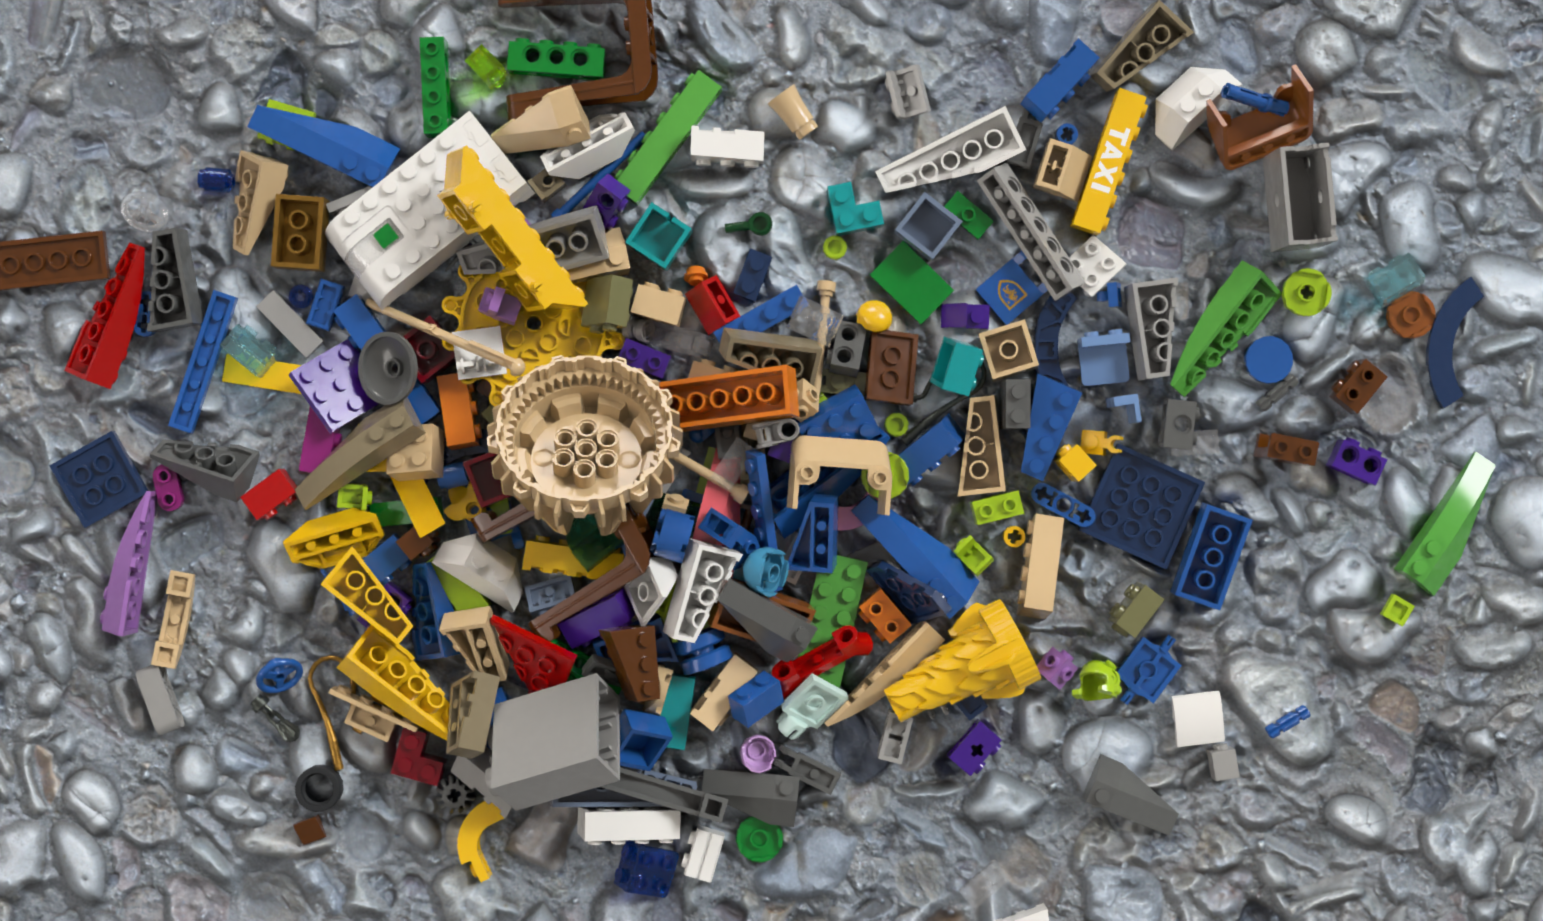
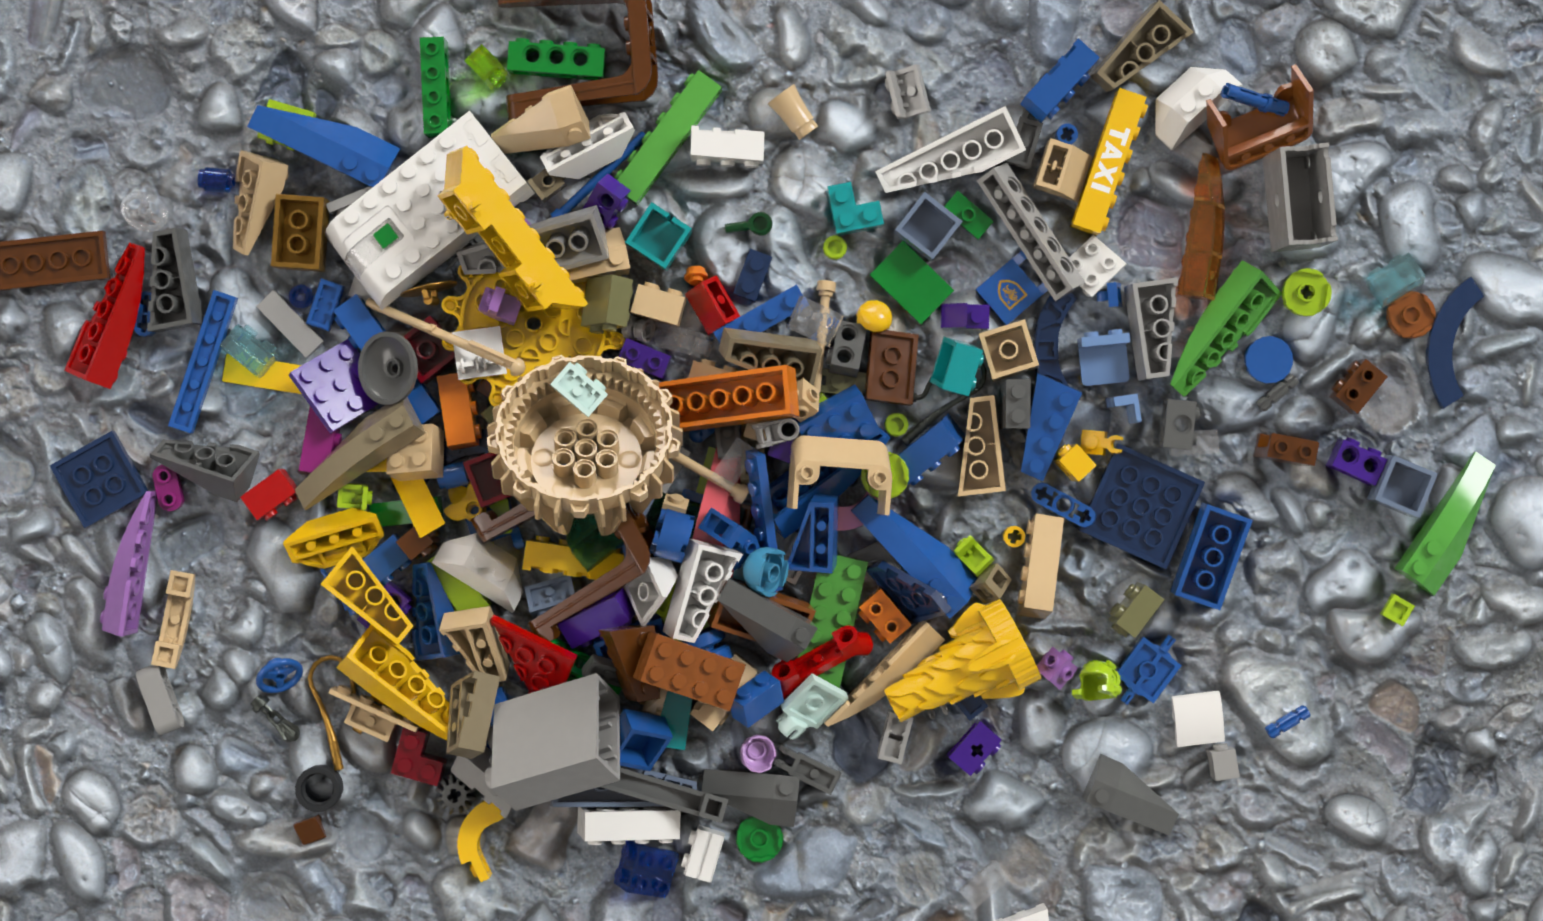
(427, 289): none -> pearl gold shield
(579, 389): none -> light aqua bracket
(689, 671): none -> dark orange brick
(991, 584): none -> dark tan brick
(996, 507): lime brick -> none
(1205, 234): none -> clear orange slope
(1403, 486): none -> sand blue piece

